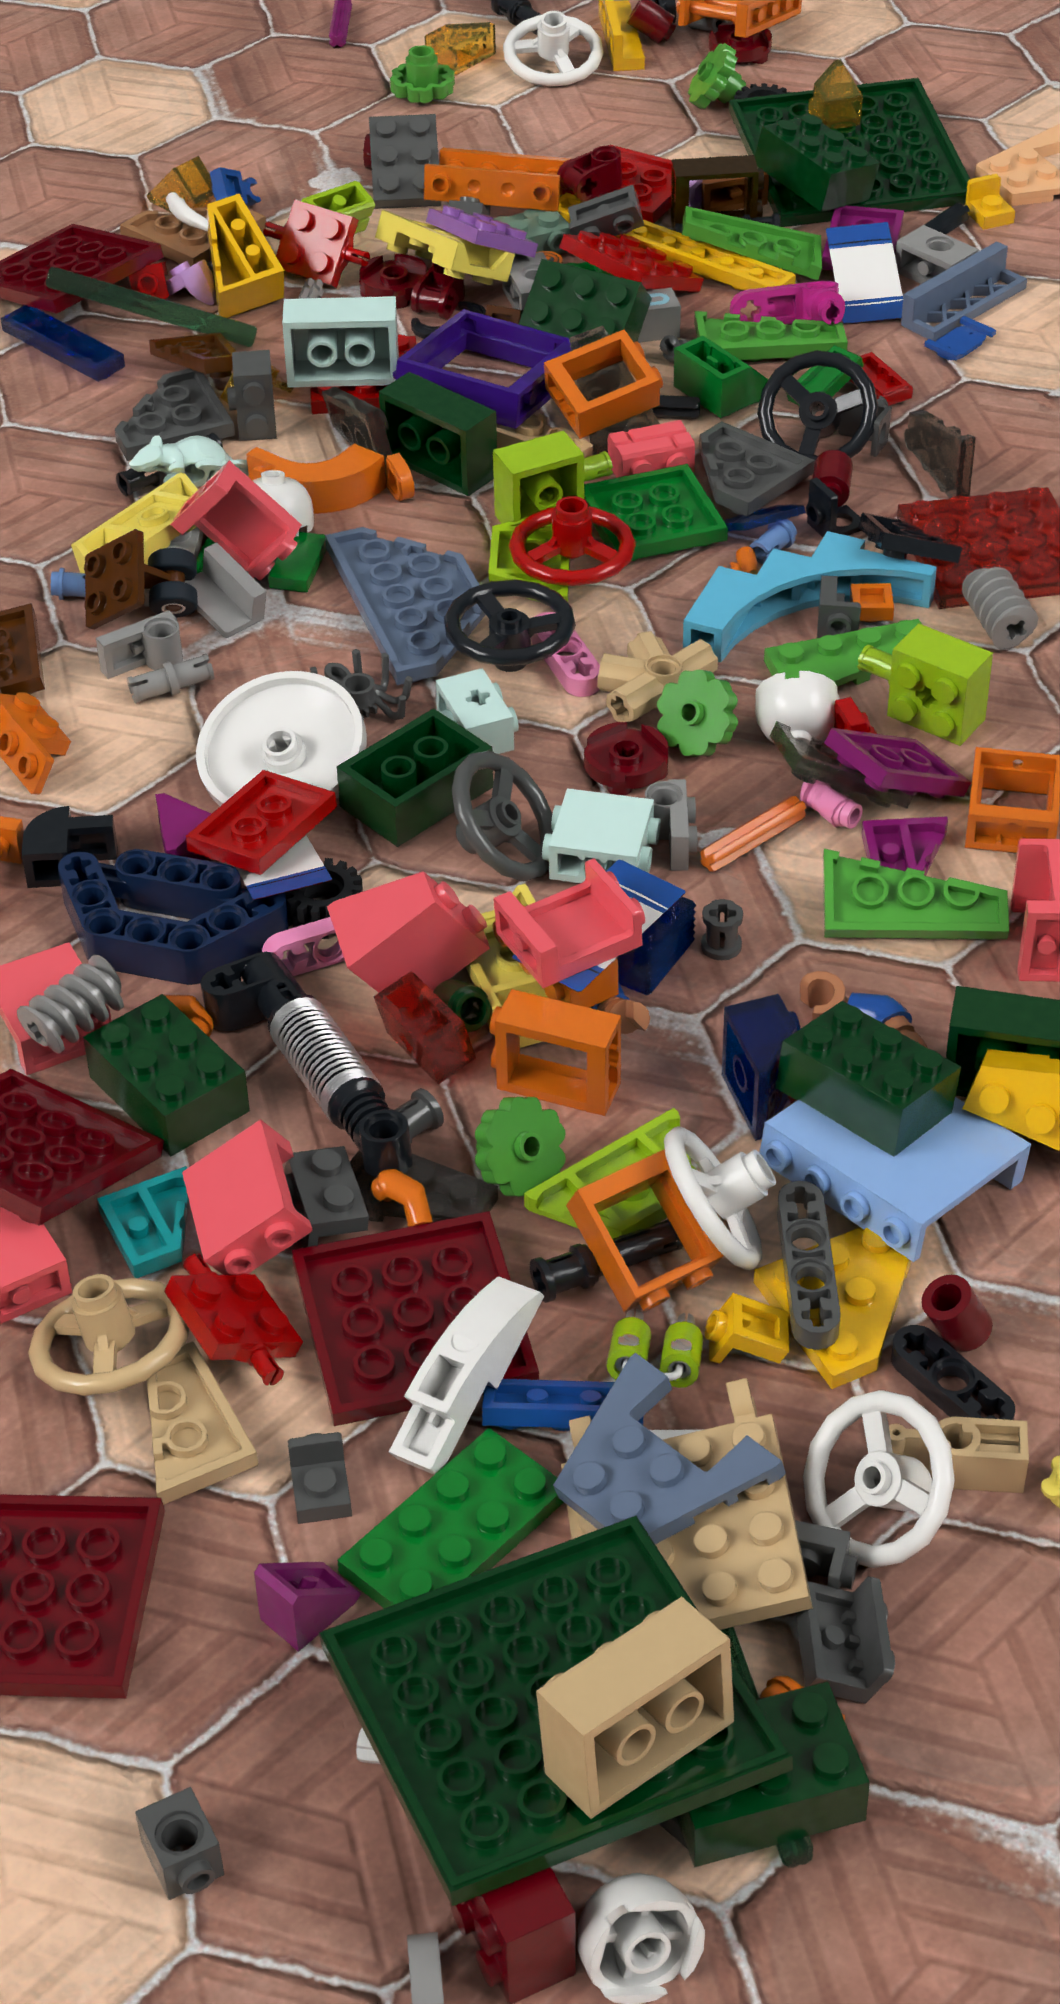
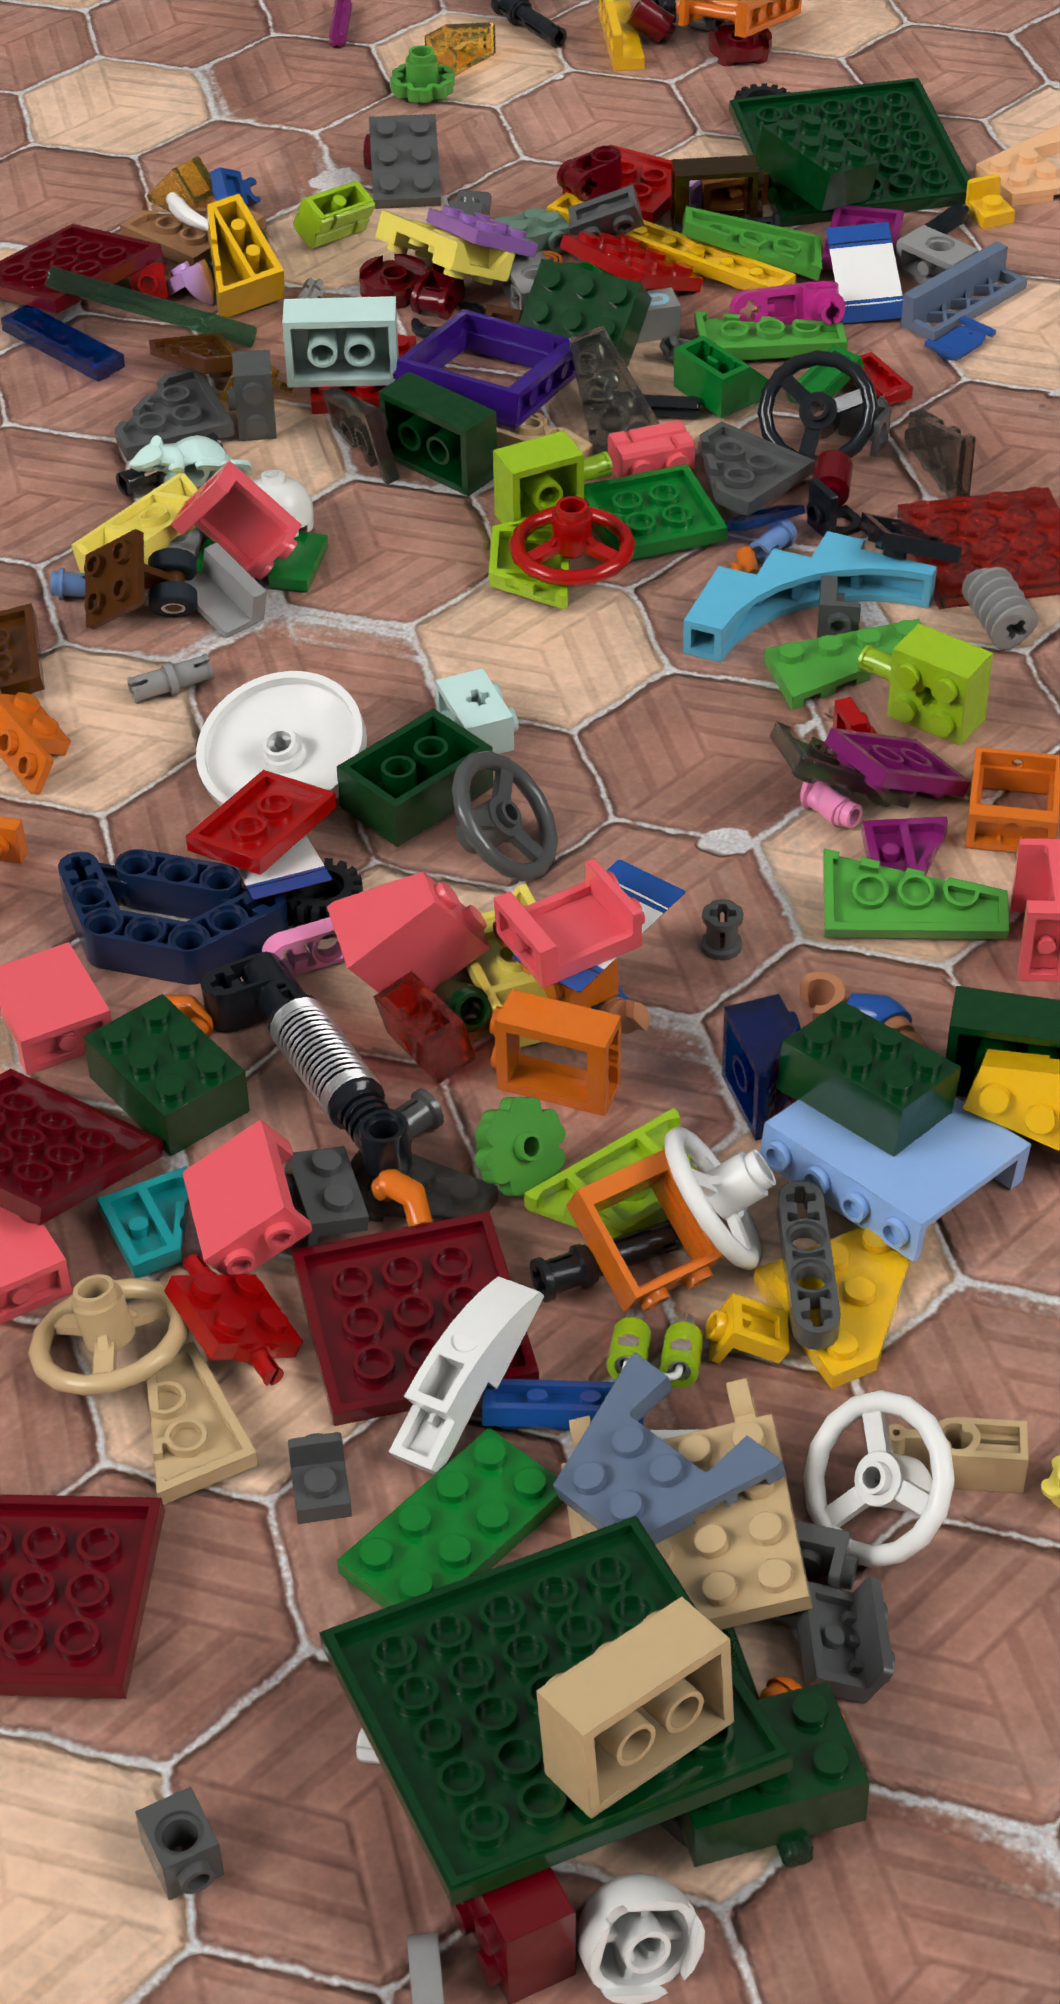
(57, 835): black brick -> none
(72, 1004): light grey piece -> none
(141, 643): light grey plate -> none
(175, 822): magenta slope -> none
(301, 1599): magenta slope -> none
(316, 243): red plate -> none
(332, 484): orange arch -> none
(363, 688): dark grey animal -> none
(399, 478): orange tile -> none
(404, 597): sand blue plate -> none
(495, 178): orange fence -> none
(509, 629): black piece -> none
(552, 44): white piece -> none
(565, 667): bright pink beam -> none
(594, 415): orange window -> none
(599, 828): light aqua brick -> none
(640, 678): tan piece -> none
(643, 761): dark red plate -> none
(661, 949): clear blue brick -> none
(675, 813): light grey plate -> none
(697, 713): bright green plant -> none
(716, 78): bright green plant -> none
(752, 833): orange axle -> none
(799, 702): white cylinder -> none
(836, 98): clear yellow slope -> none
(875, 601): orange plate -> none
(947, 1362): black beam -> none
(957, 1313): dark red brick -> none

